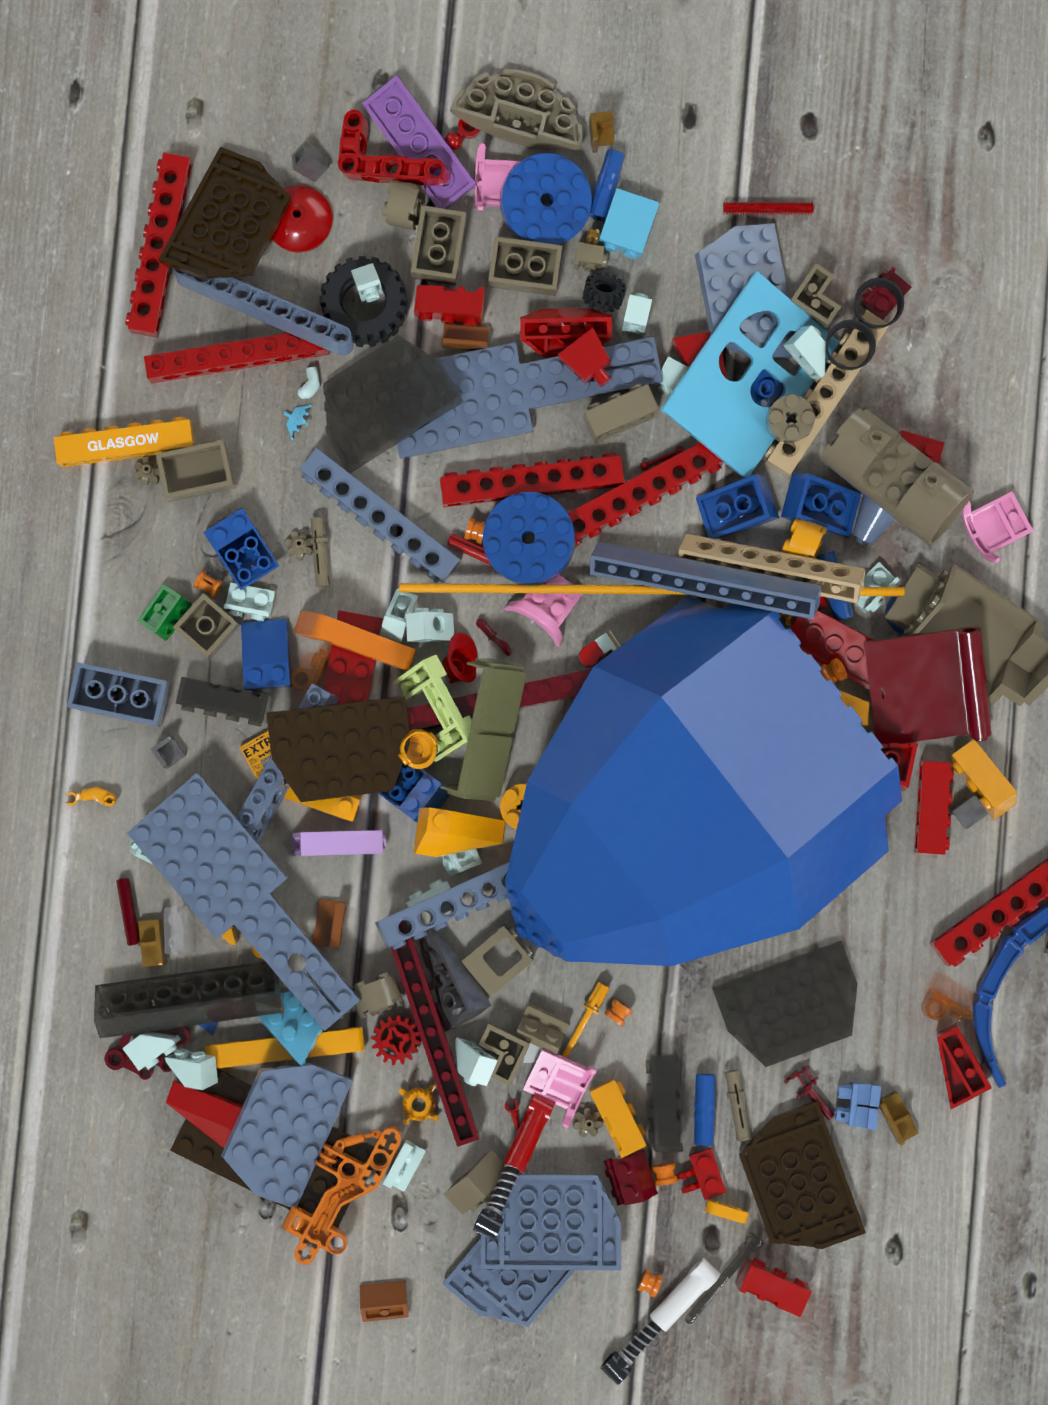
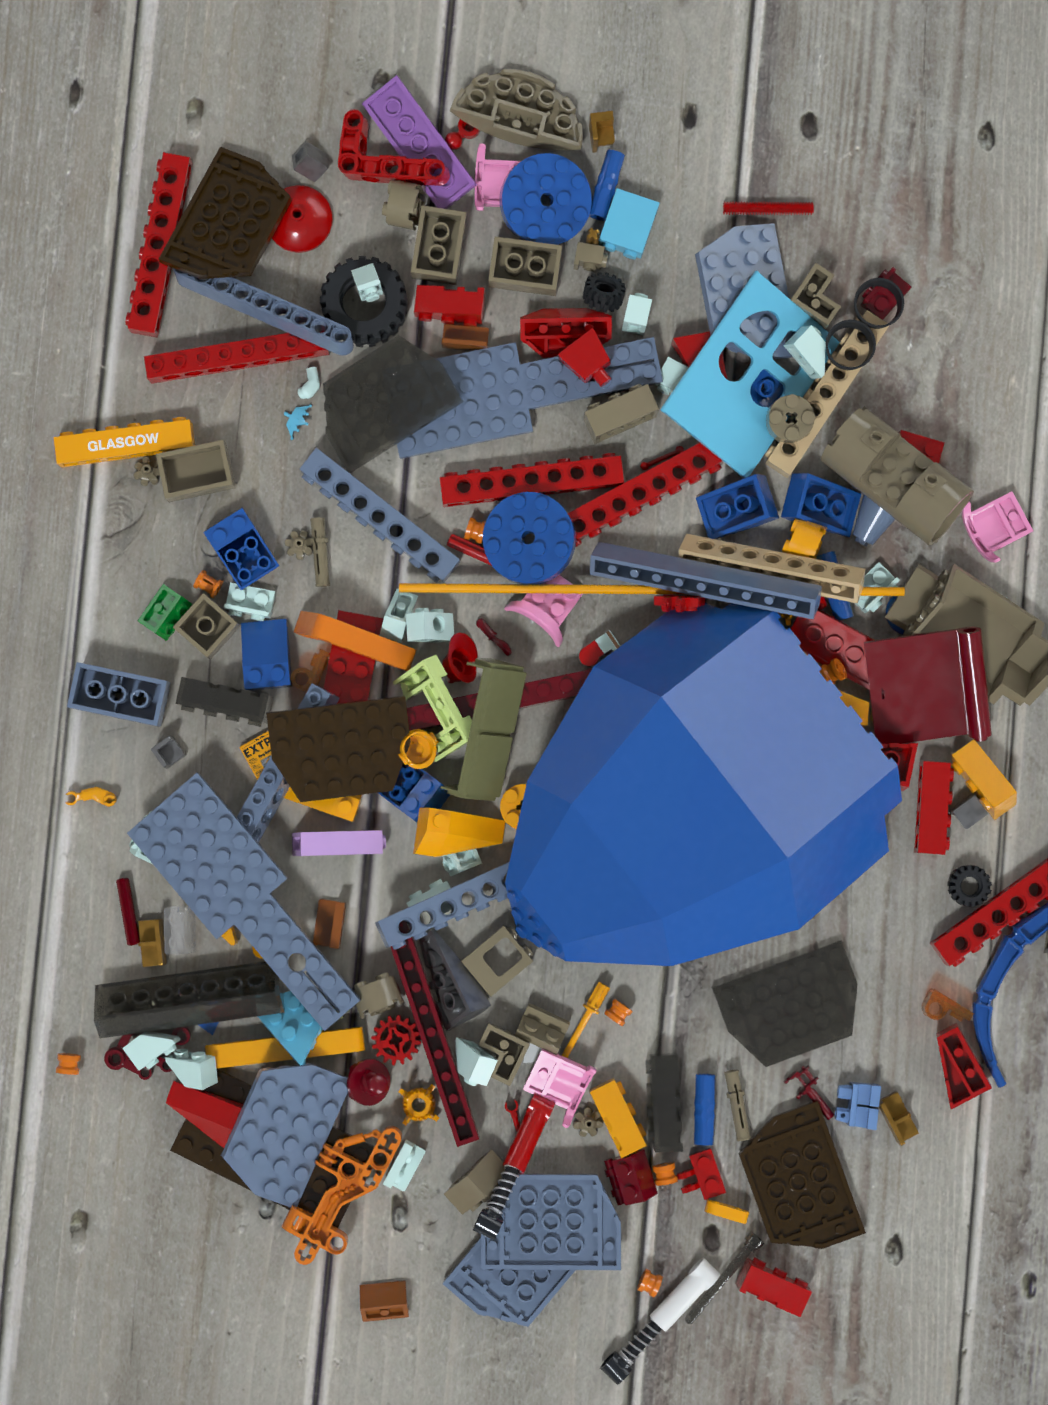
(68, 1063): none -> orange wheel
(368, 1082): none -> dark red plate
(678, 602): none -> red hinge
(983, 885): none -> black tyre

